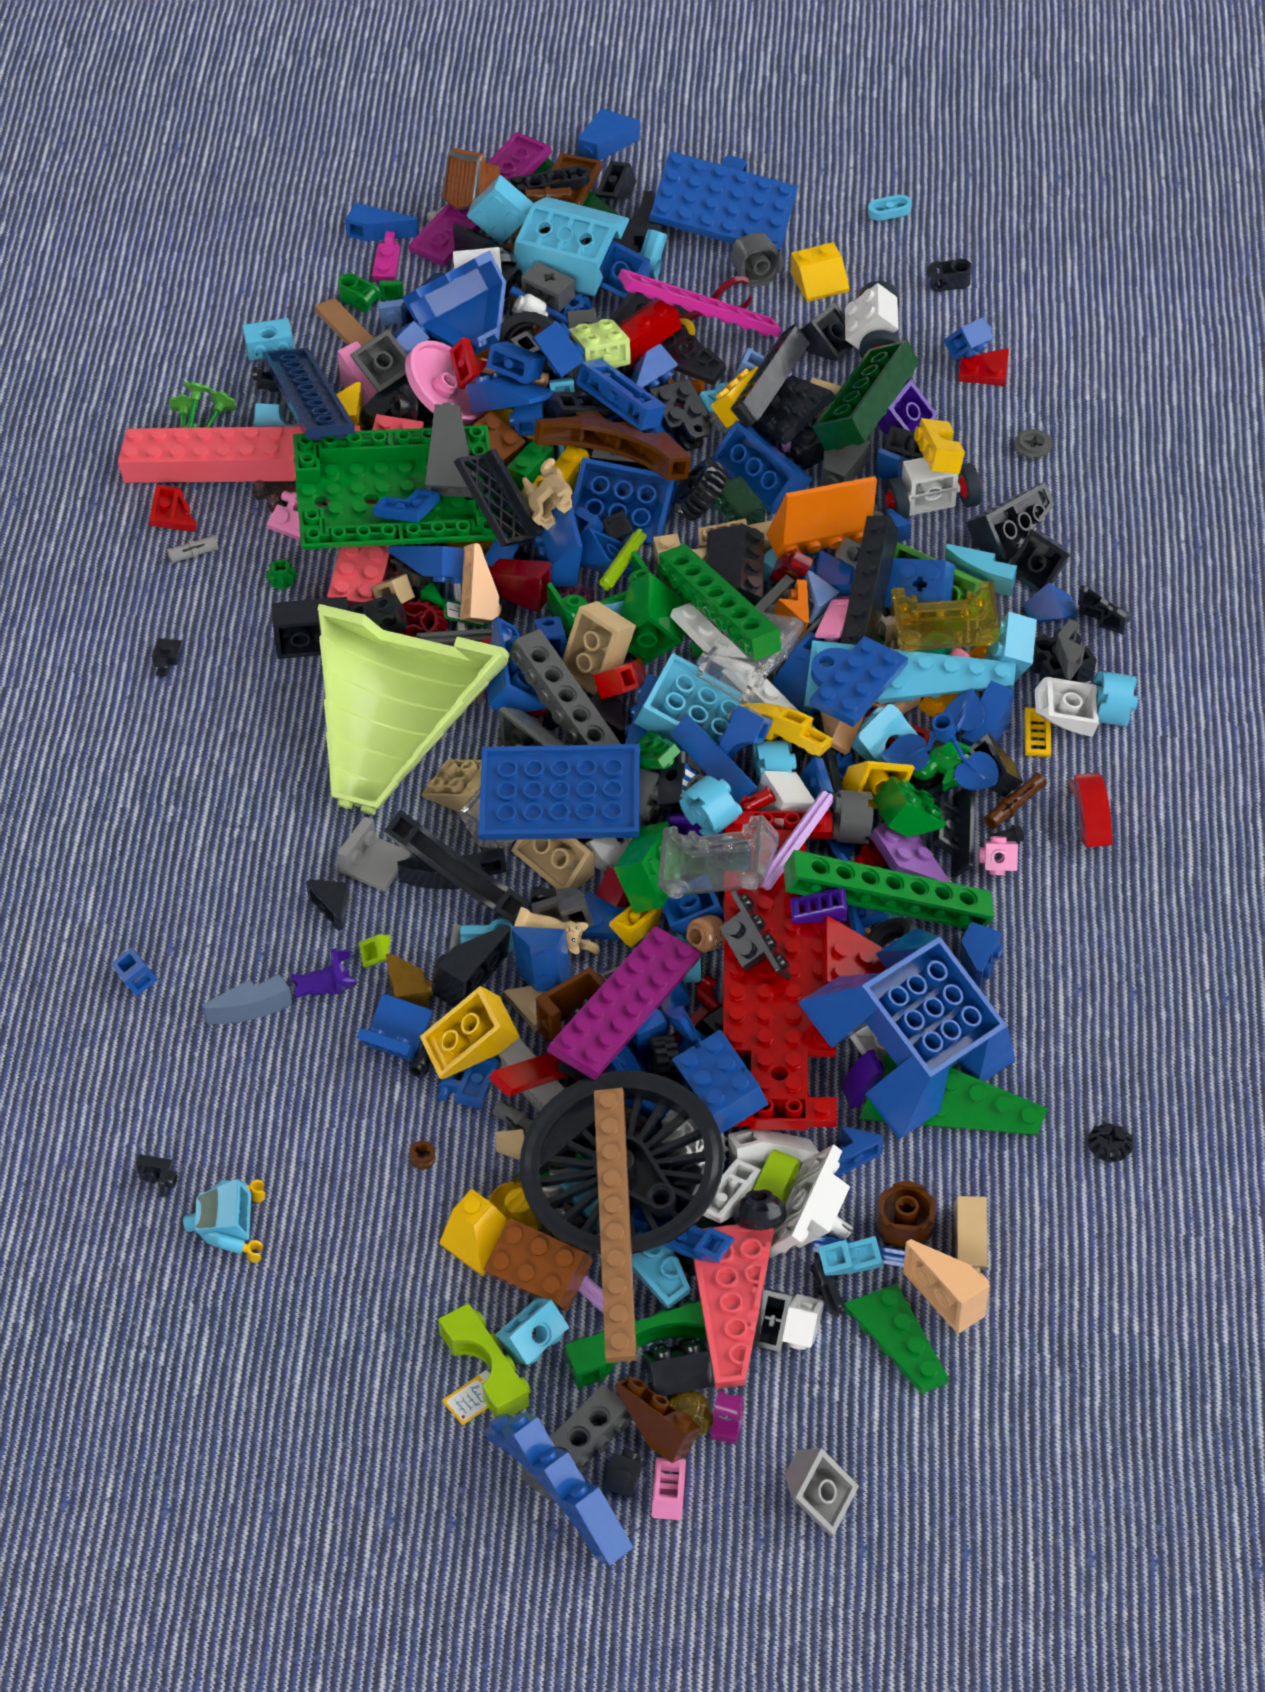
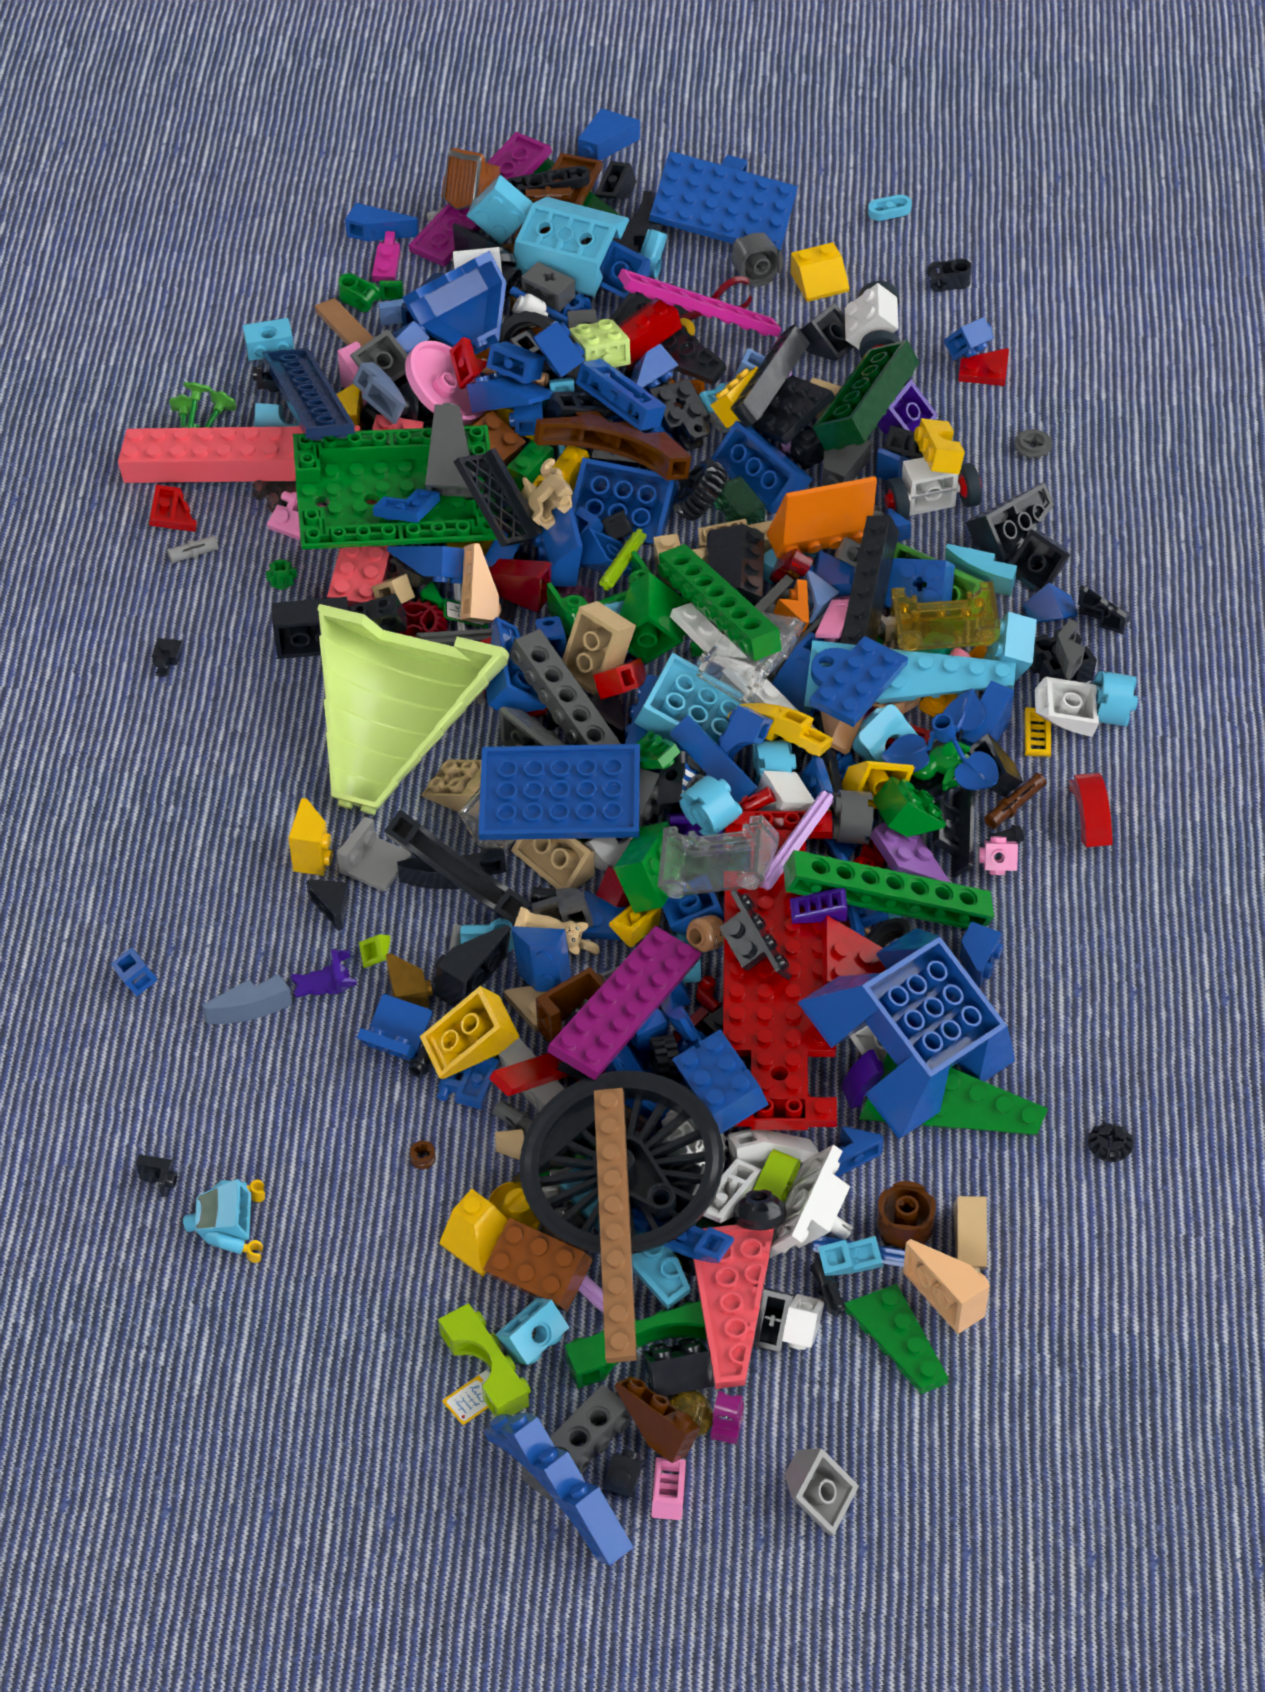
(309, 841): none -> yellow slope
(379, 391): none -> sand blue slope

